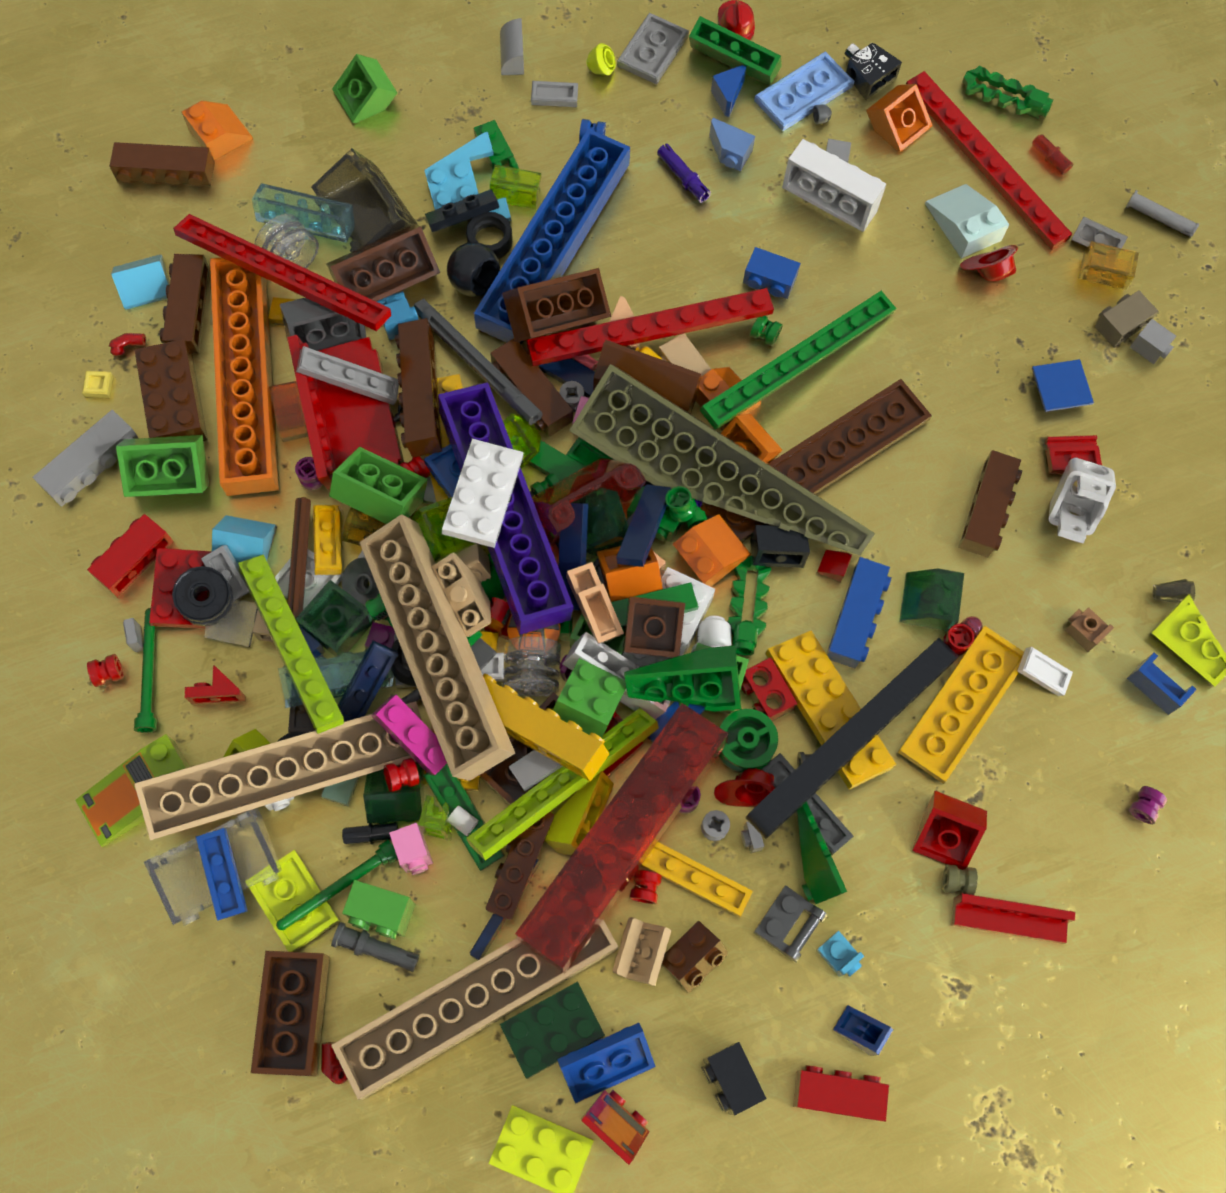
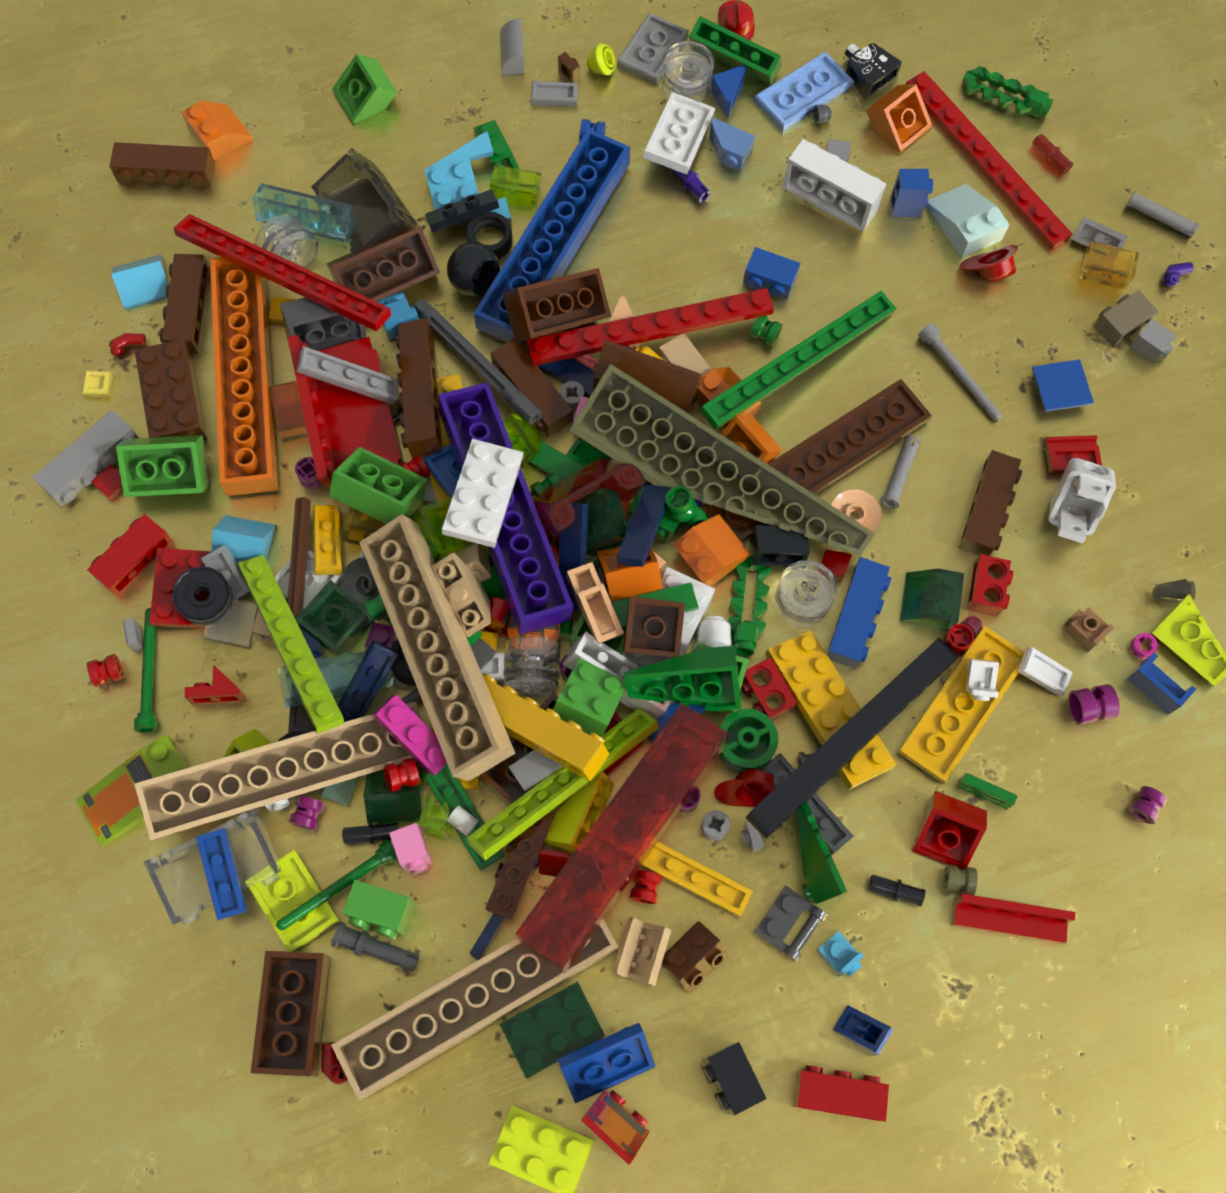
(109, 482): none -> red tile
(306, 813): none -> magenta wheel
(552, 862): none -> red slope
(569, 68): none -> reddish brown plate
(679, 133): none -> white plate
(688, 70): none -> clear wheel
(805, 593): none -> clear wheel
(860, 504): none -> light nougat dish
(896, 890): none -> black axle
(900, 473): none -> light grey pin
(910, 192): none -> blue brick
(931, 335): none -> light grey piece
(982, 679): none -> white bracket
(983, 583): none -> red brick
(986, 791): none -> green tile
(1091, 704): none -> magenta wheel
(1135, 643): none -> dark pink bush
(1174, 271): none -> dark purple arm

